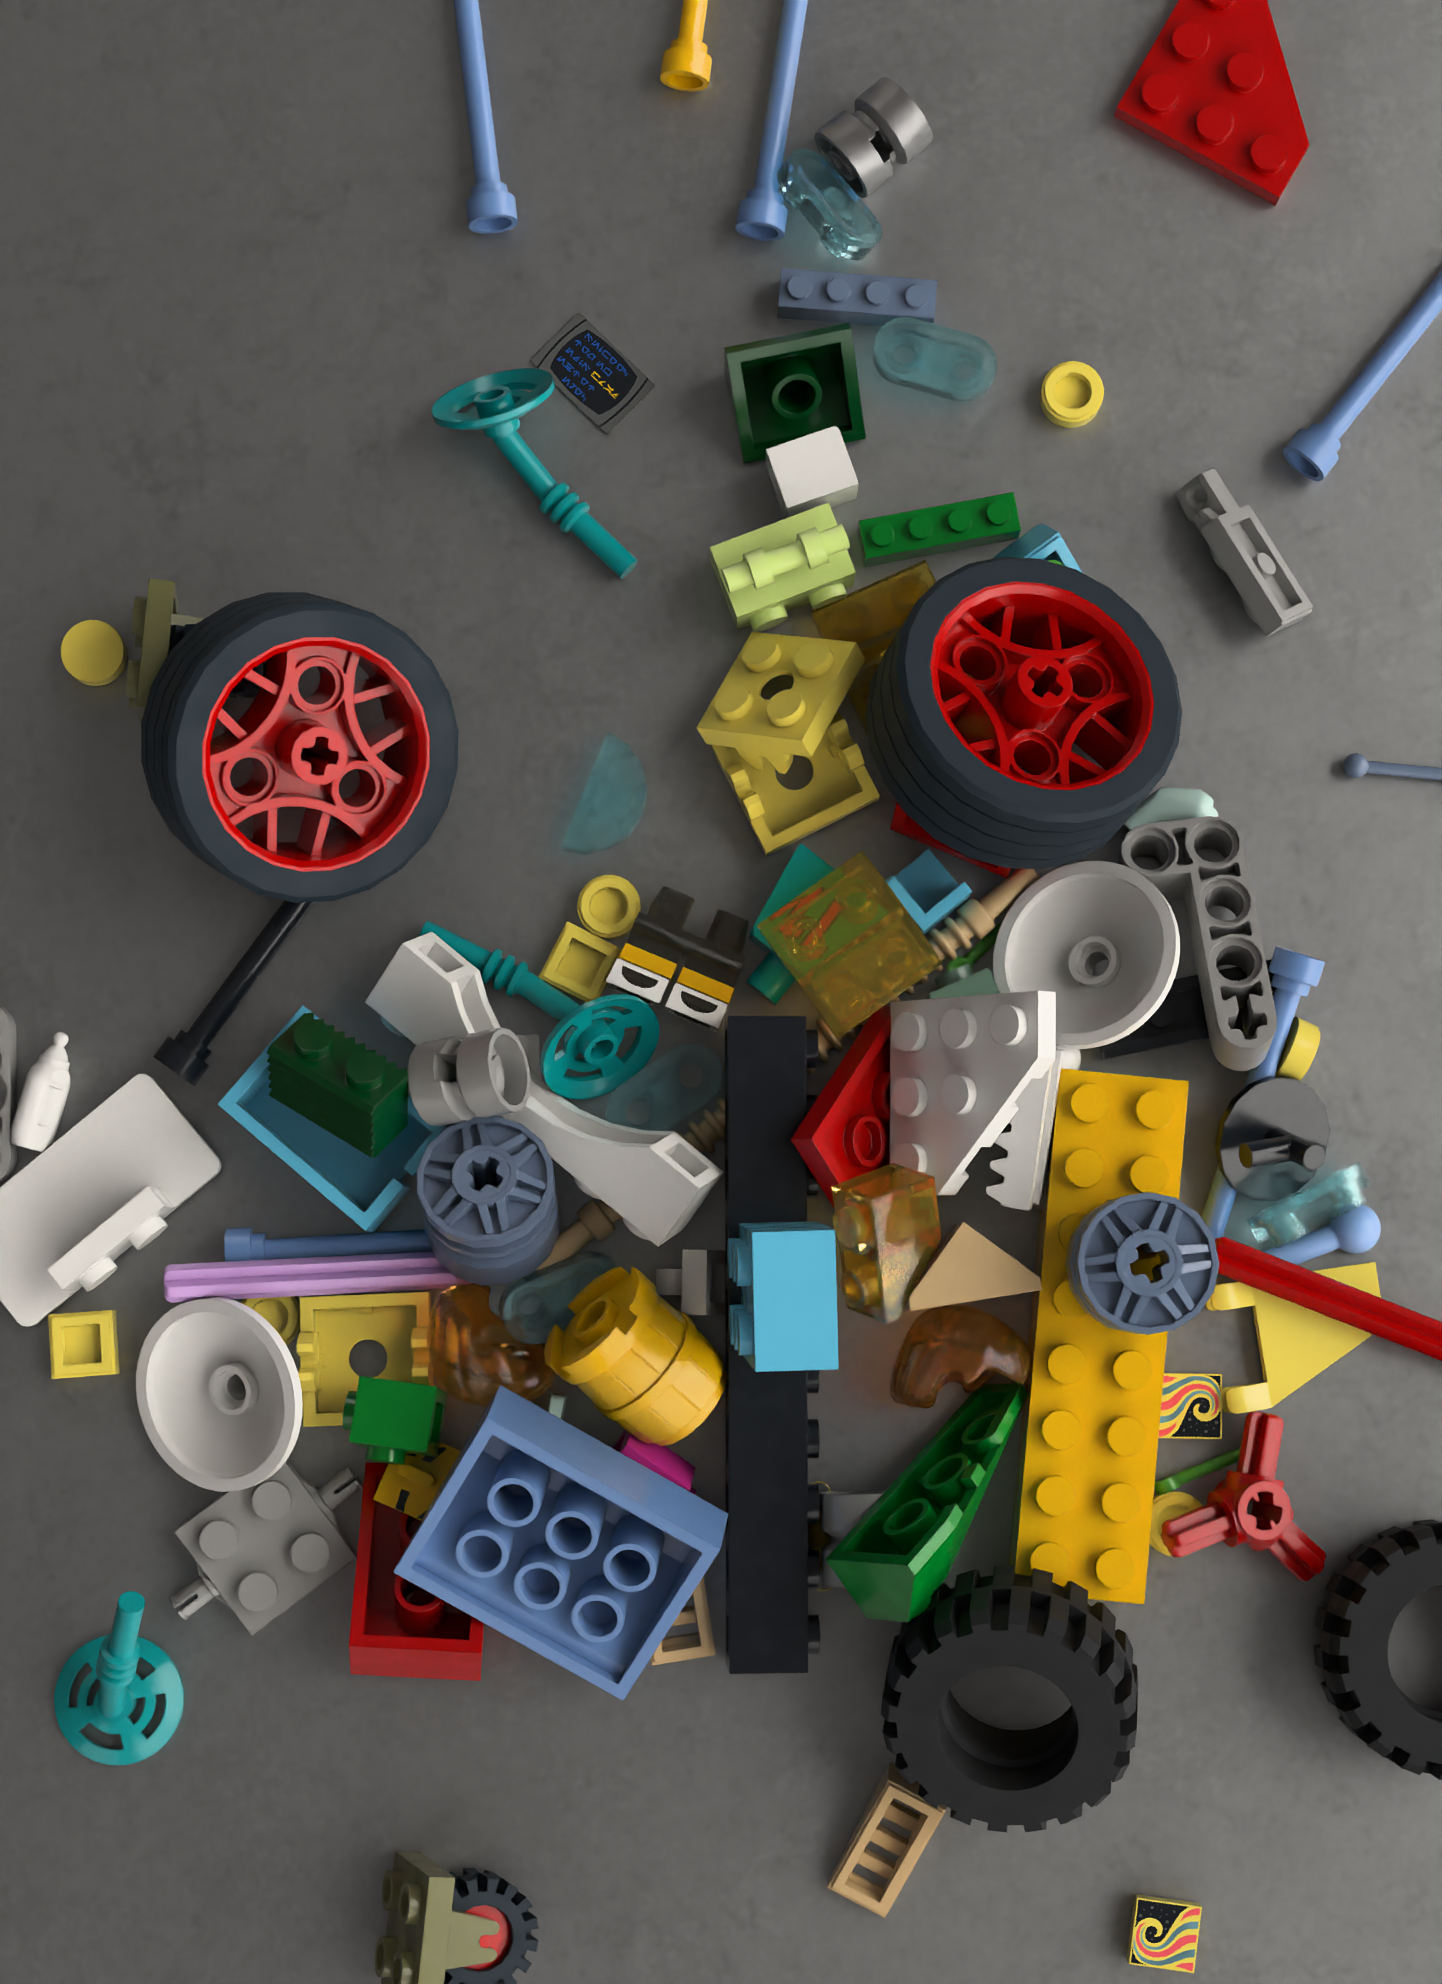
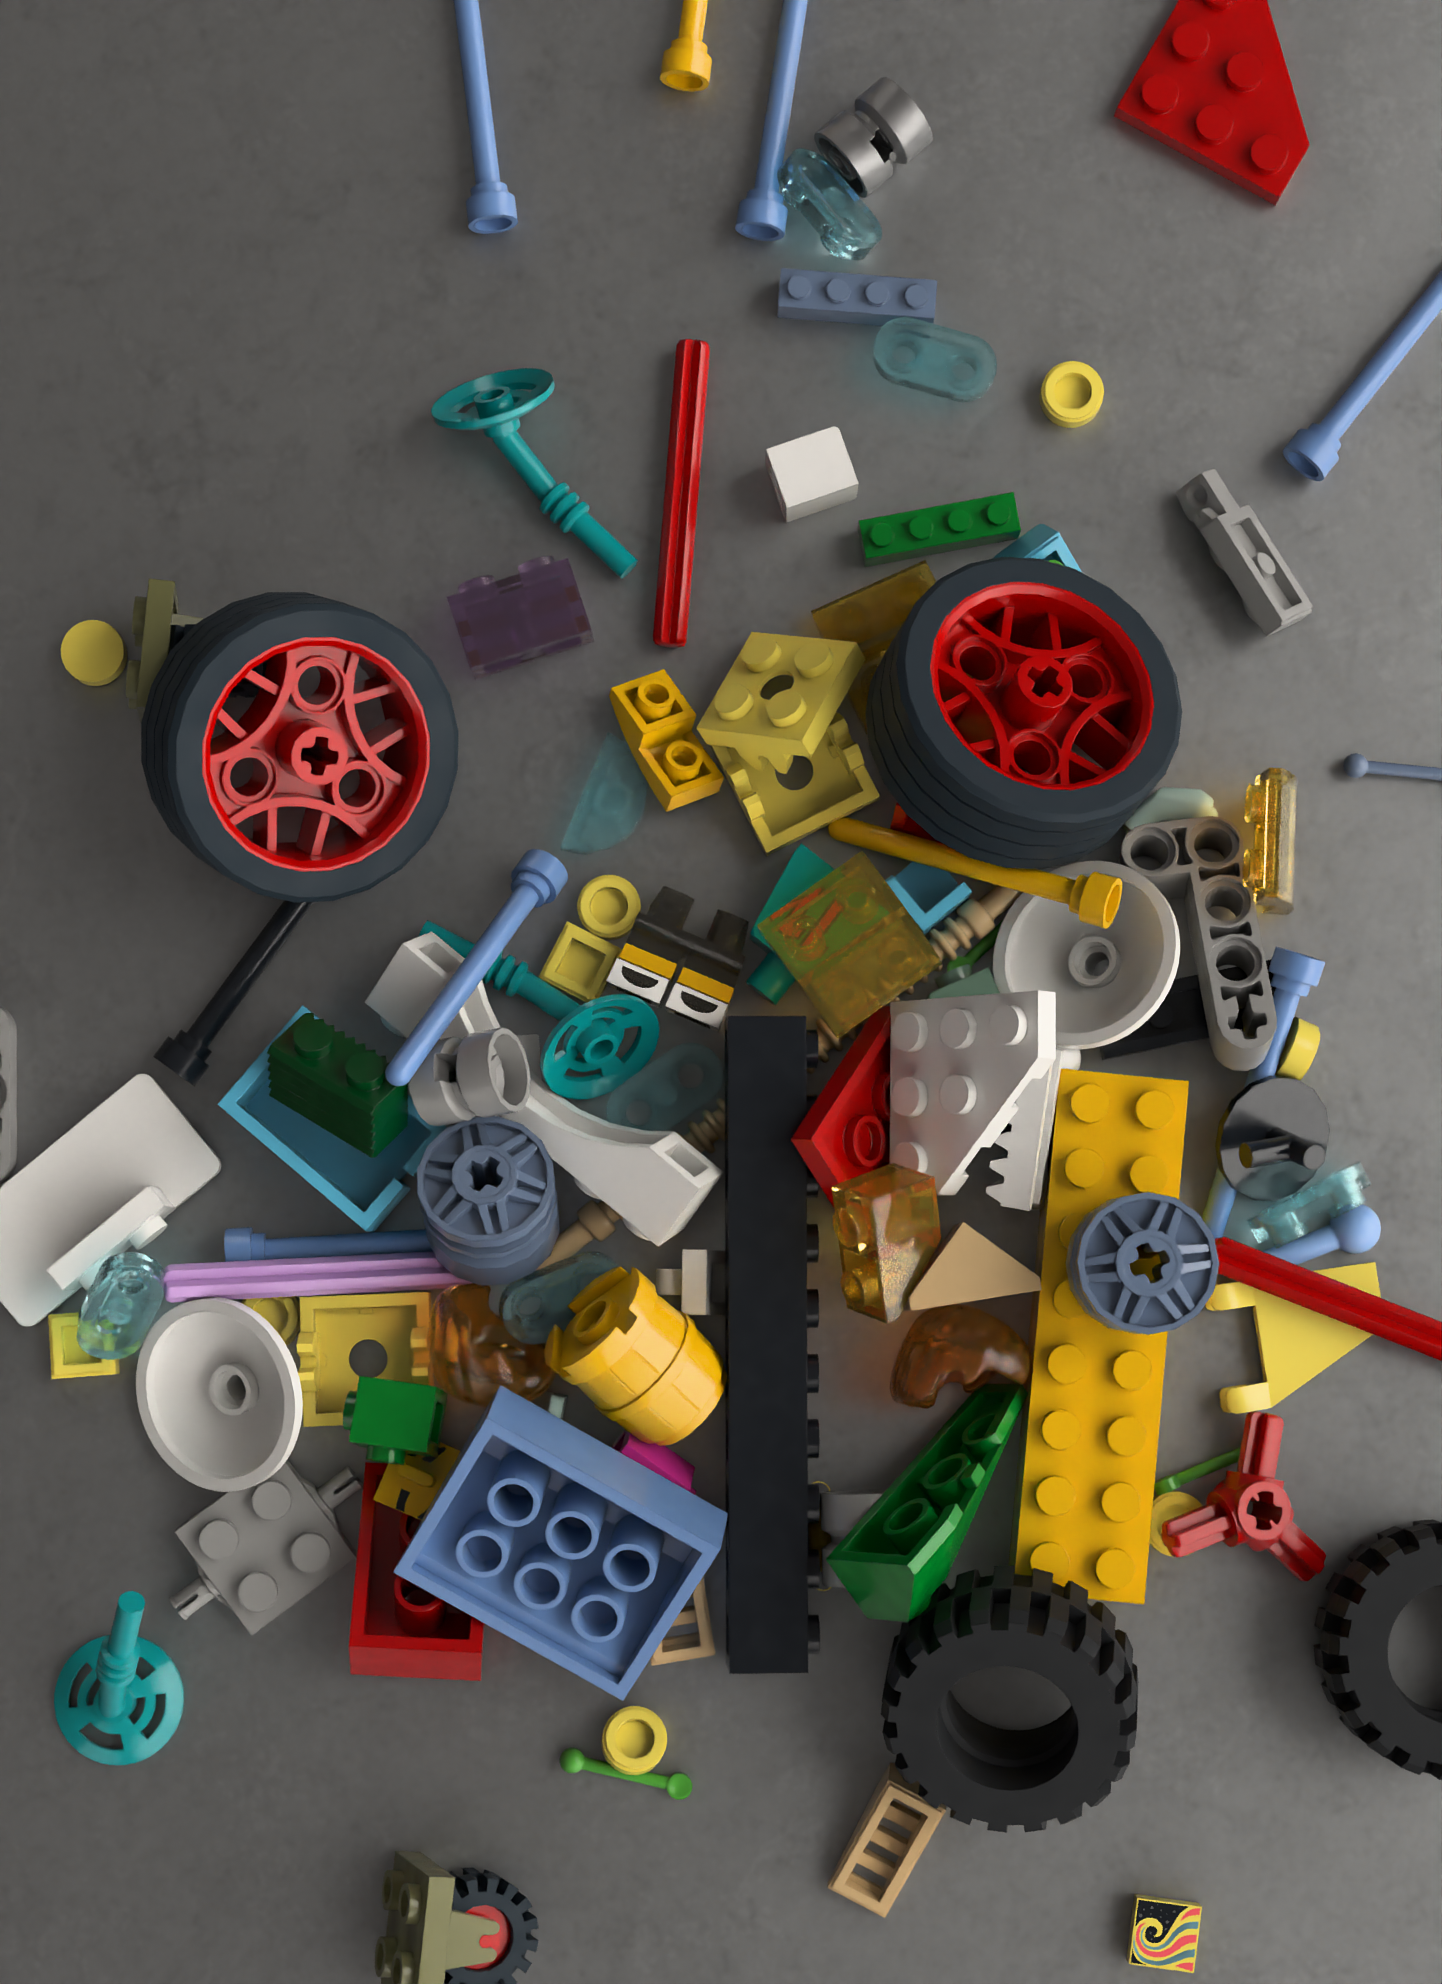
(43, 1098): white piece -> none
(120, 1305): none -> clear light blue plate
(520, 616): none -> clear purple brick
(535, 882): none -> medium blue piece
(593, 373): sticker -> none
(634, 1740): none -> light yellow tile
(660, 736): none -> yellow slope
(678, 1784): none -> bright green hinge
(681, 493): none -> red axle
(784, 568): yellowish green brick -> none
(786, 1296): medium azure piece -> none
(793, 388): dark green slope -> none
(1090, 897): none -> yellow piece
(1191, 1406): tile -> none
(1271, 862): none -> clear yellow slope

